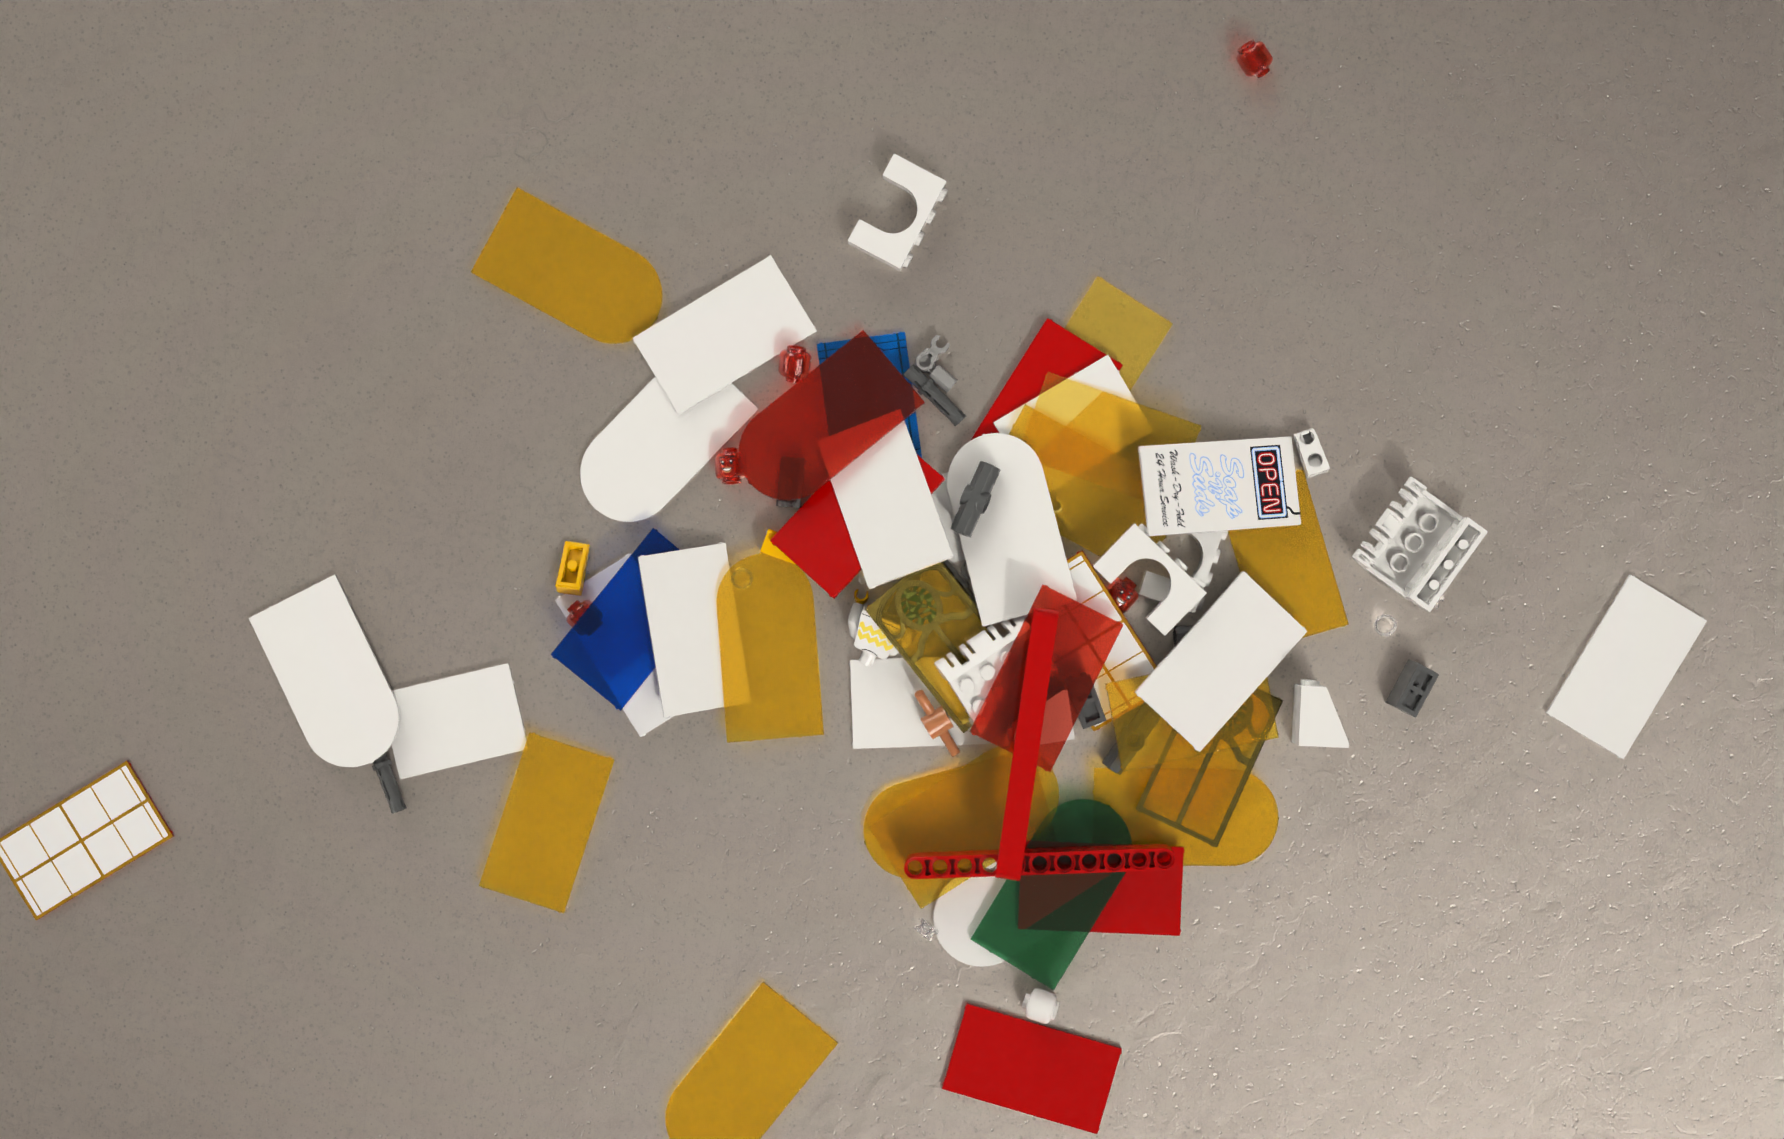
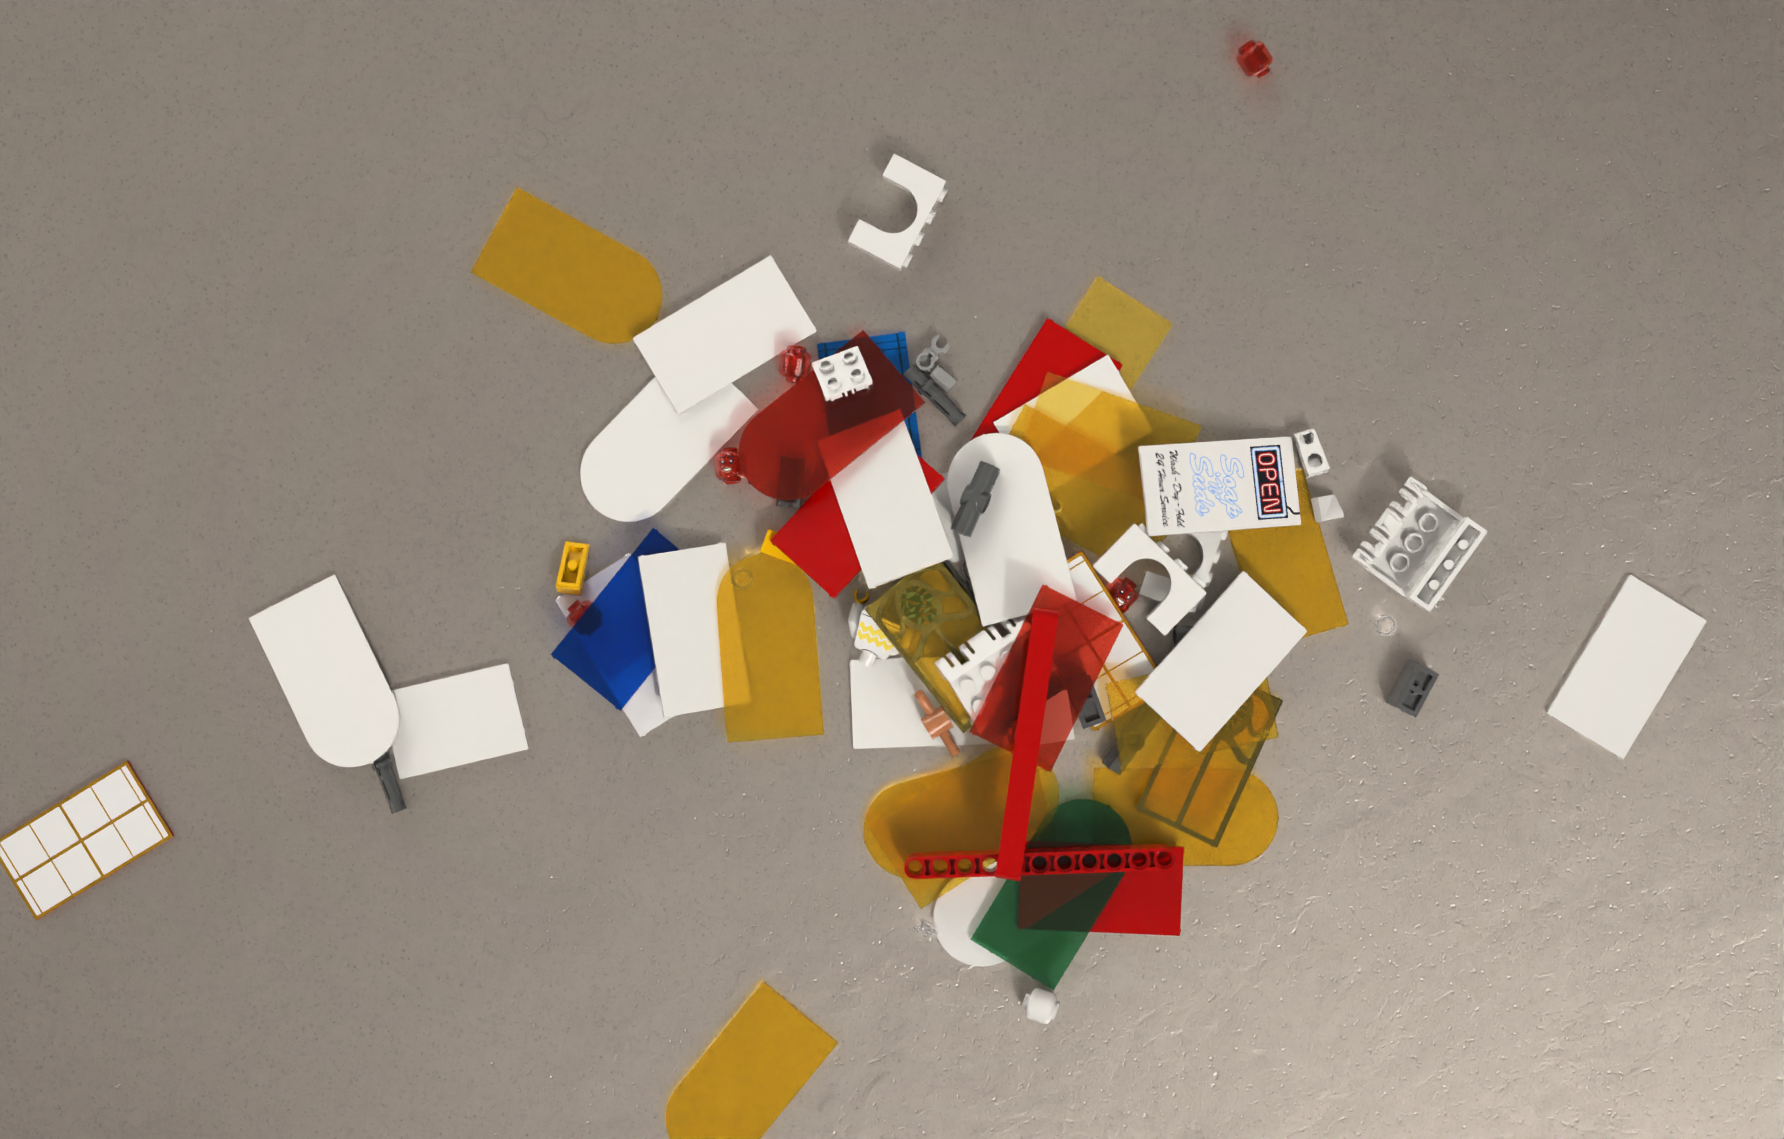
(546, 822): clear yellow piece -> none
(842, 373): none -> white hinge
(1031, 1068): red piece -> none
(1315, 717): white slope -> none
(1326, 508): none -> white slope

